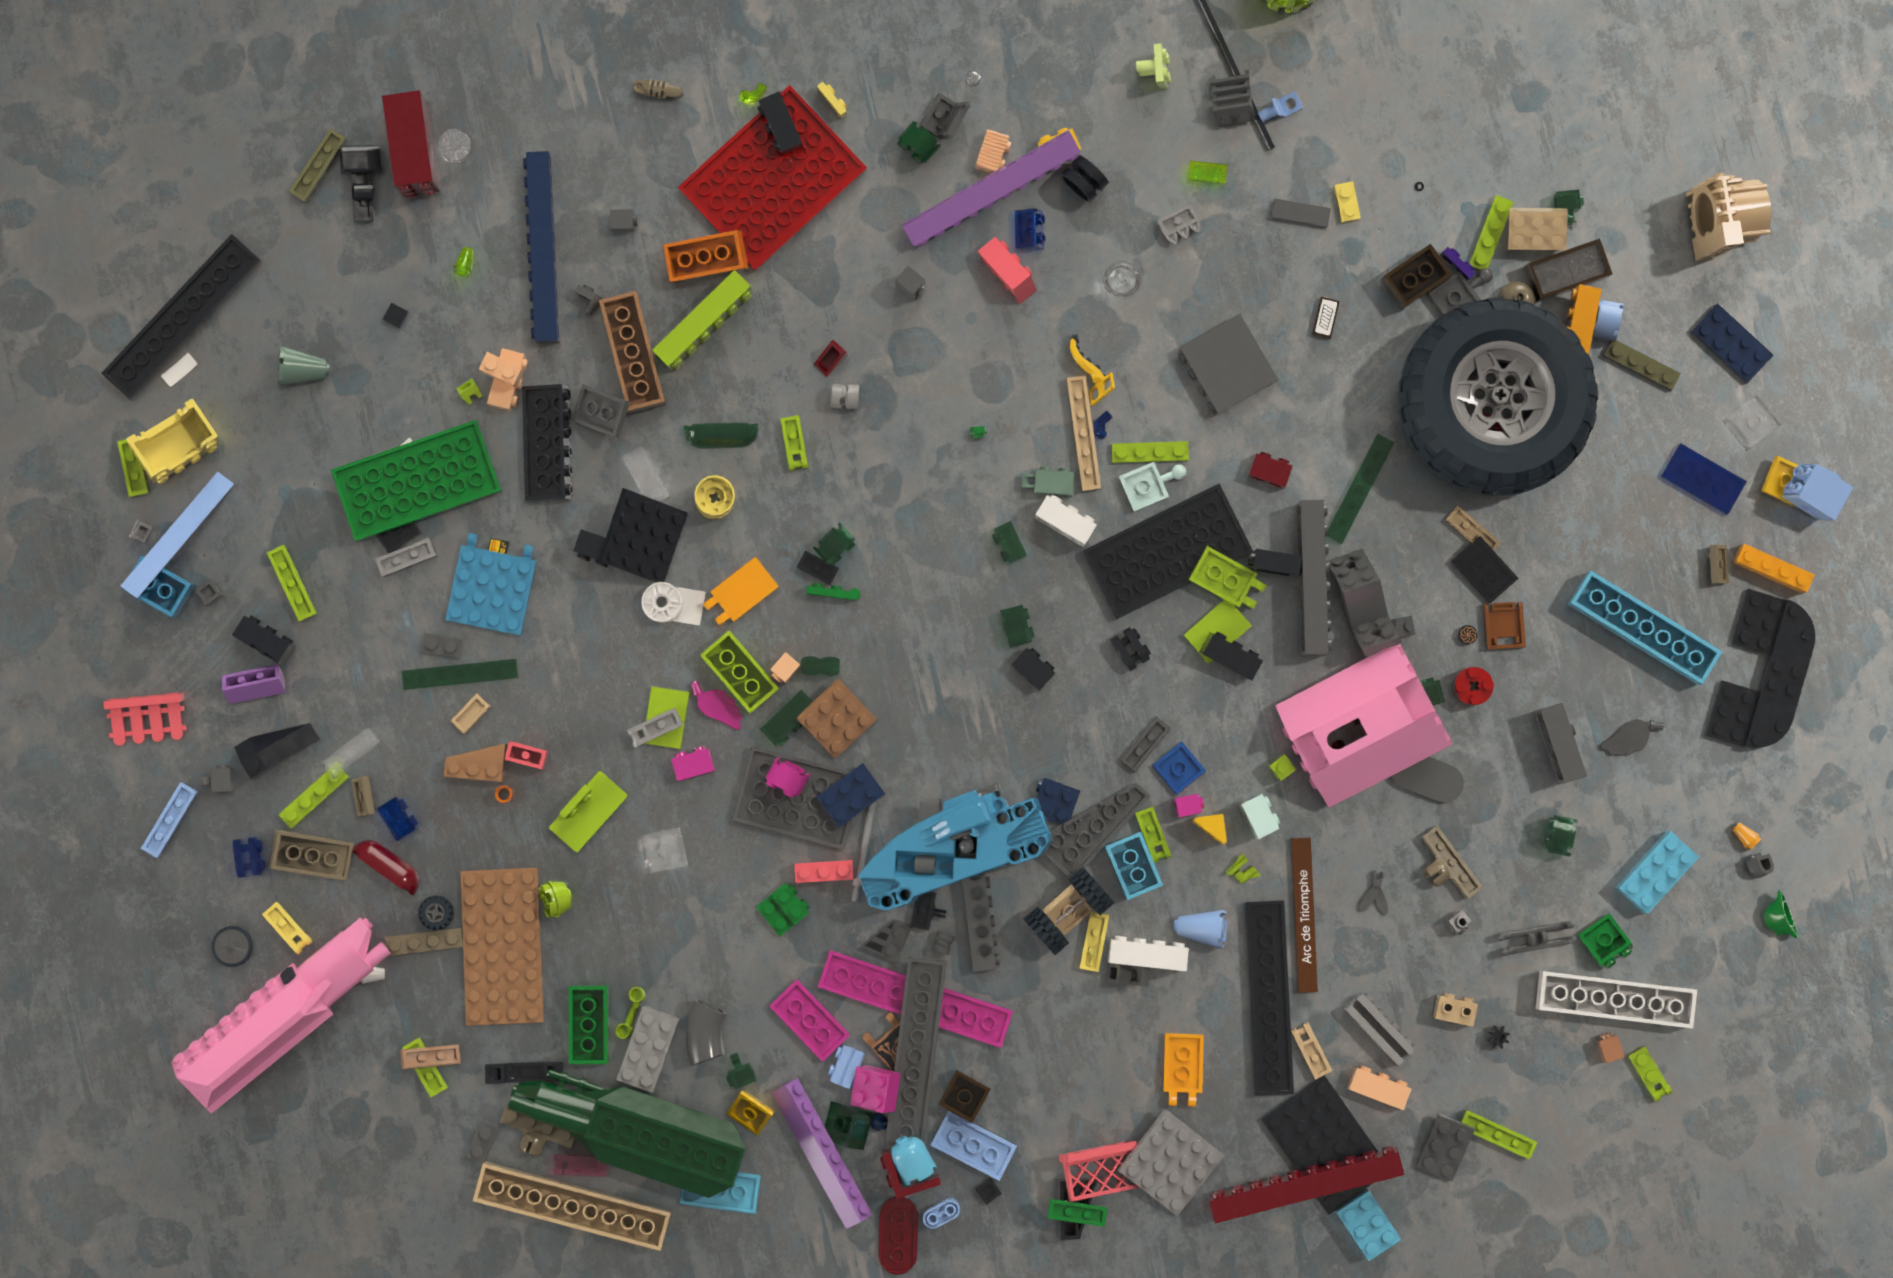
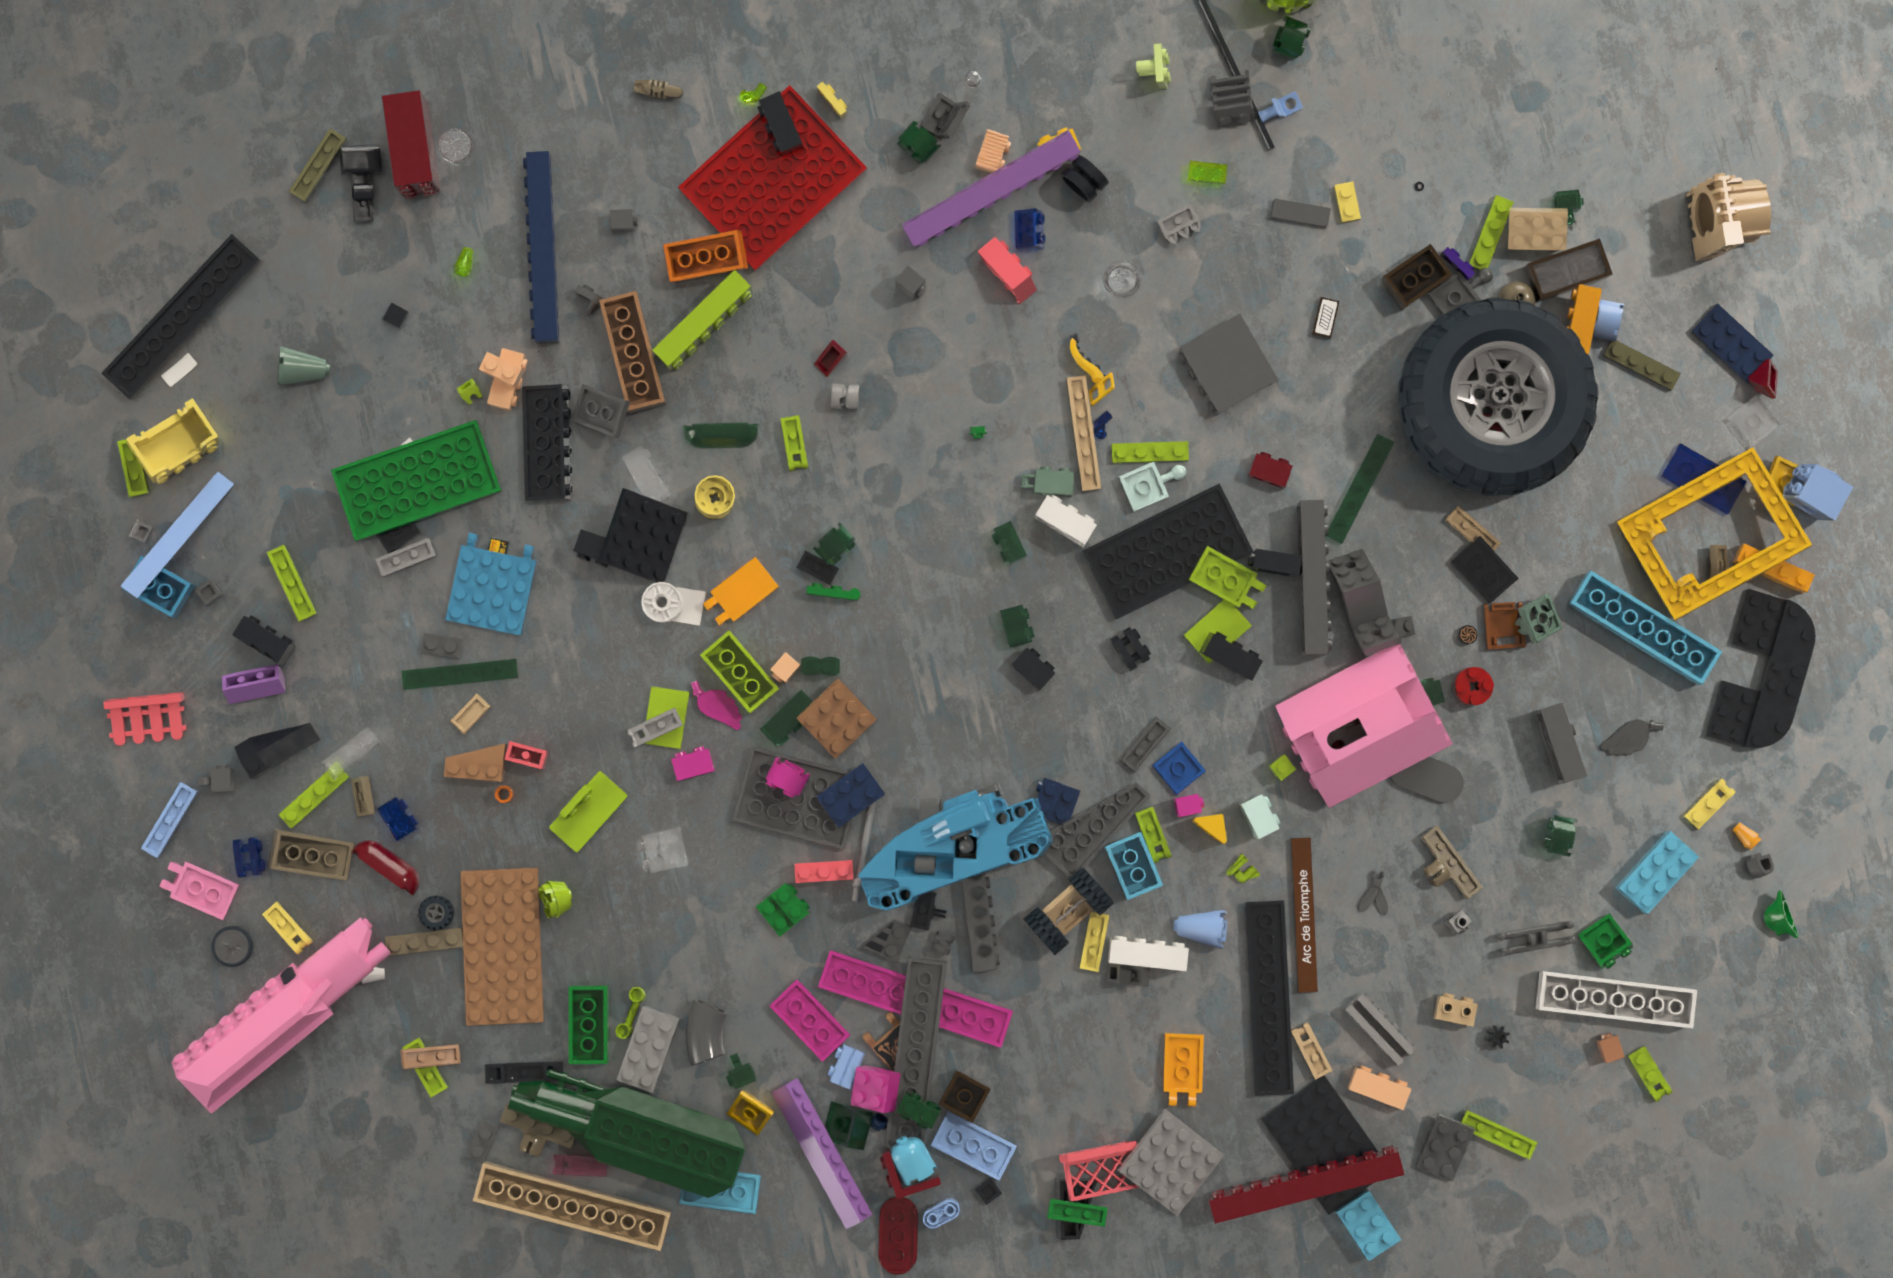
(201, 889): none -> bright pink tile
(919, 1110): none -> dark green brick
(1291, 37): none -> dark green brick
(1535, 618): none -> sand green piece
(1646, 524): none -> yellow plate
(1709, 804): none -> light yellow plate
(1765, 379): none -> dark red slope

